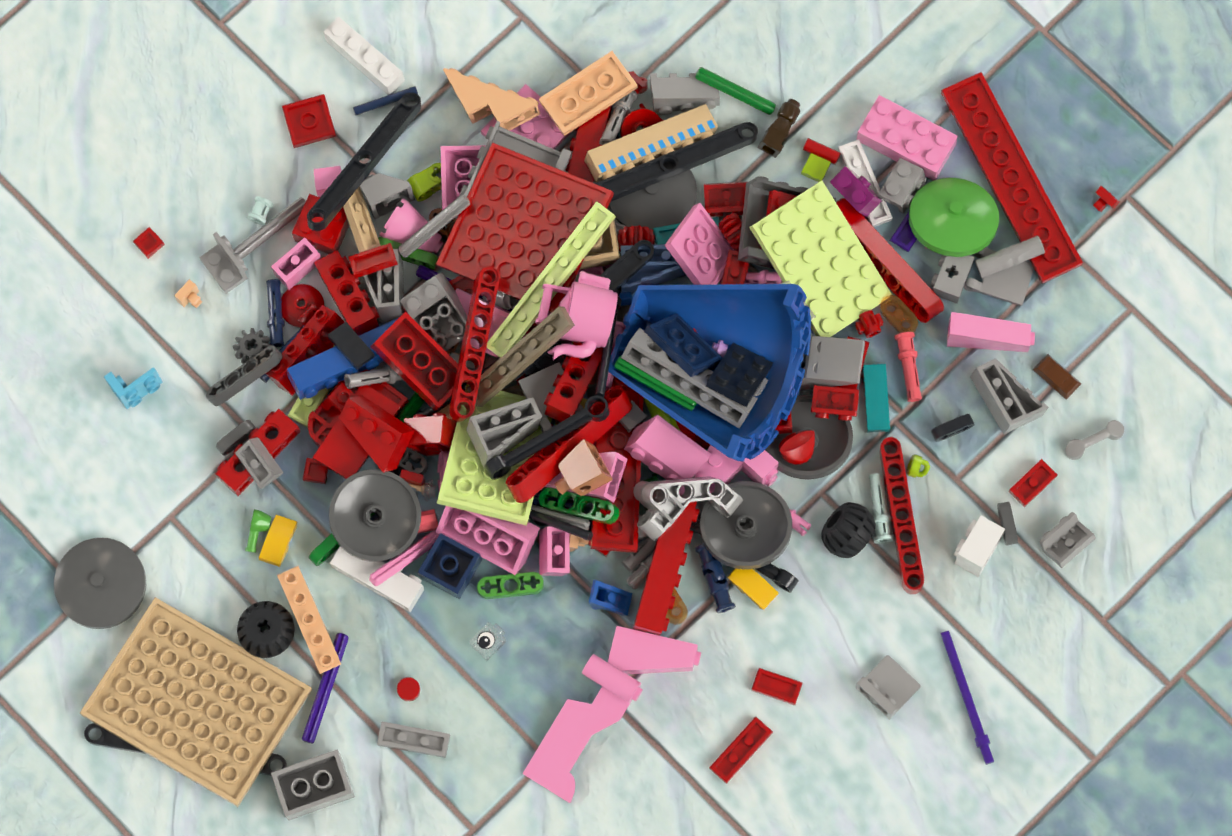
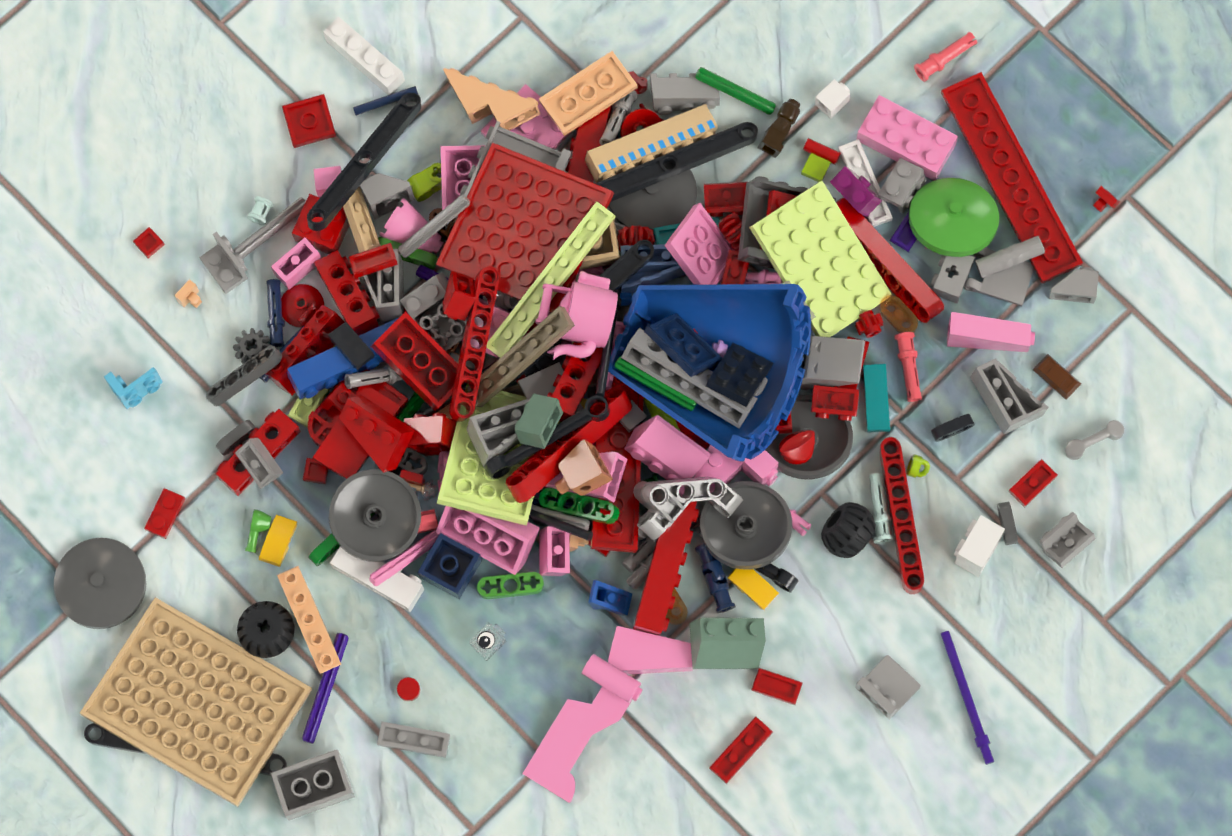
(164, 513): none -> red plate
(458, 296): none -> red slope
(538, 421): none -> sand green brick
(727, 643): none -> sand green slope
(832, 98): none -> white brick
(937, 61): none -> coral pin
(1077, 286): none -> light grey slope

